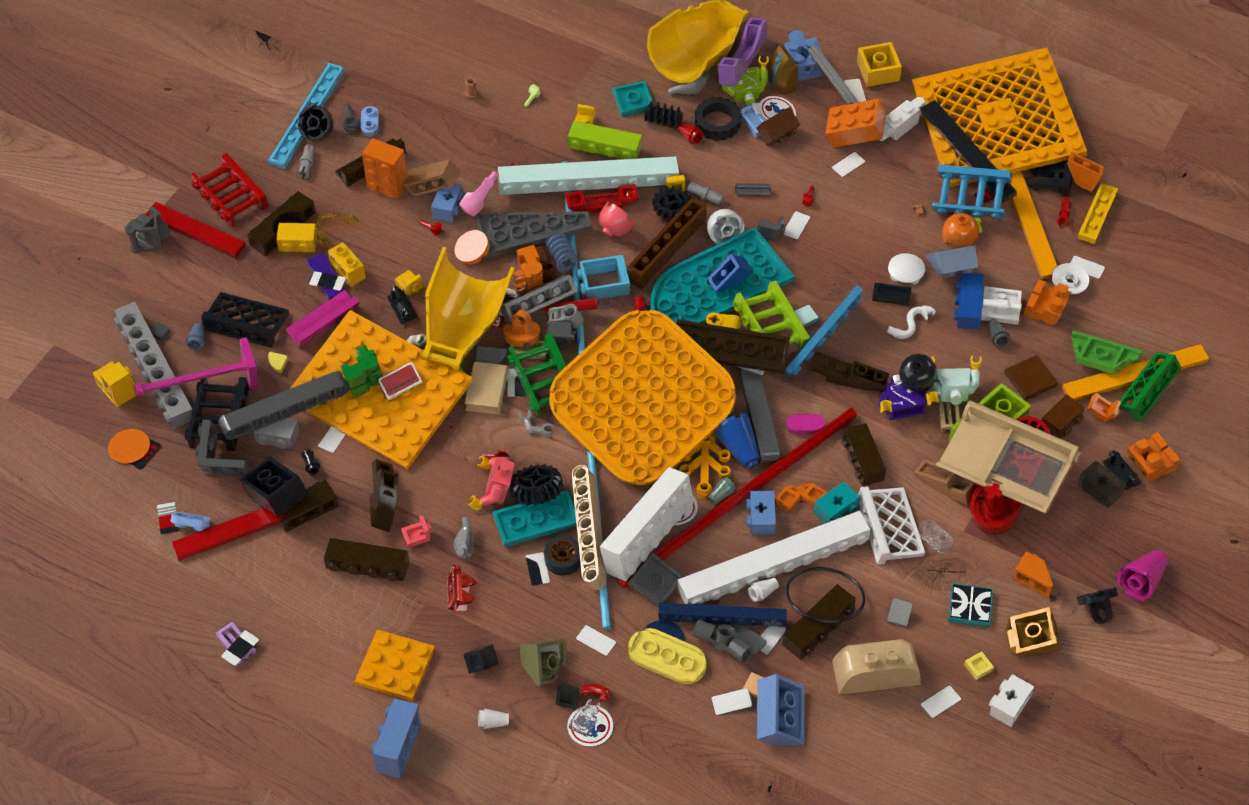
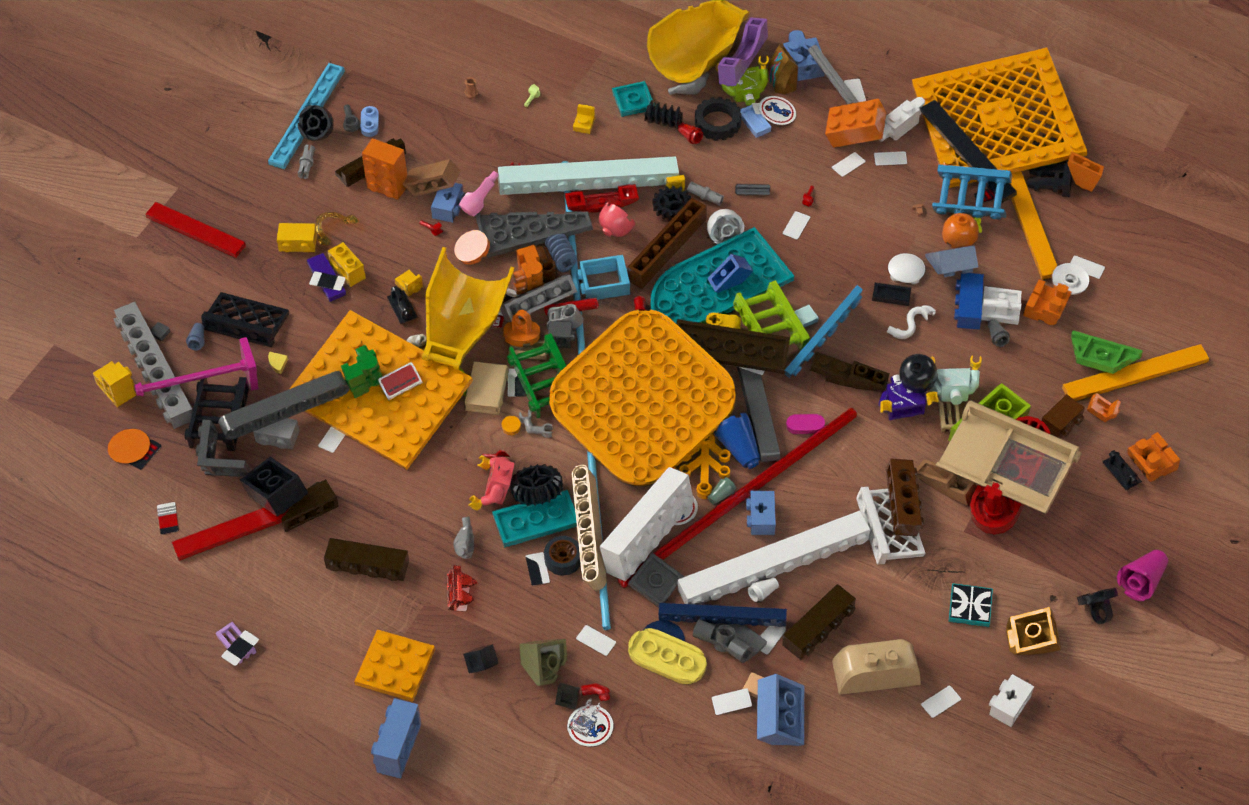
(150, 230): dark grey piece -> none
(184, 519): light blue plate -> none
(239, 177): red fence -> none
(296, 209): dark brown arch -> none
(312, 466): black pin -> none
(322, 318): dark pink panel -> none
(384, 495): dark brown slope -> none
(417, 533): coral bracket -> none
(490, 354): dark grey brick -> none
(492, 719): white cone -> none
(511, 425): none -> light orange tile
(604, 141): lime brick -> none
(770, 230): dark grey bracket -> none
(778, 126): reddish brown brick -> none
(791, 496): orange tile -> none
(823, 620): black piece -> none
(836, 503): teal brick -> none
(863, 454): dark brown brick -> none
(879, 64): yellow brick -> none
(890, 158): none -> white sticker
(900, 612): light grey slope -> none
(903, 497): none -> reddish brown brick
(934, 536): clear plate -> none
(978, 665): light yellow tile -> none
(1030, 377): reddish brown tile -> none
(1034, 574): orange slope -> none
(1064, 213): red piece -> none
(1097, 213): yellow plate -> none
(1101, 484): clear smoke brick -> none
(1154, 385): green fence -> none

